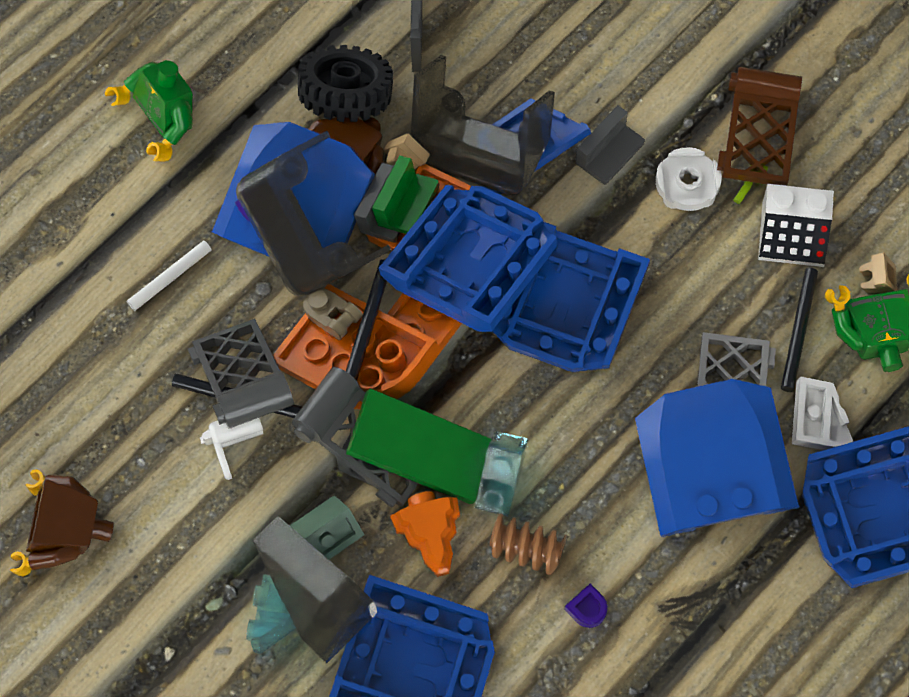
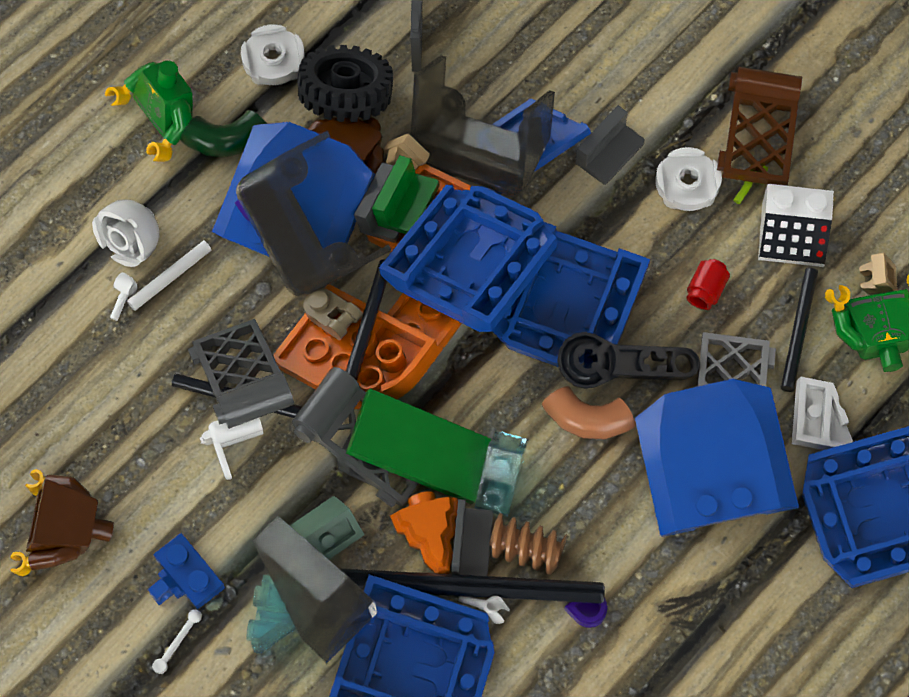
(127, 230): none -> white cylinder
(128, 288): none -> white hand
(160, 665): none -> white hinge
(184, 574): none -> blue hinge
(220, 139): none -> dark green cylinder
(275, 71): none -> white plate
(472, 541): none -> dark grey panel
(488, 585): none -> black axle
(490, 606): none -> white hand
(588, 420): none -> nougat cylinder
(618, 361): none -> black beam
(707, 284): none -> red brick

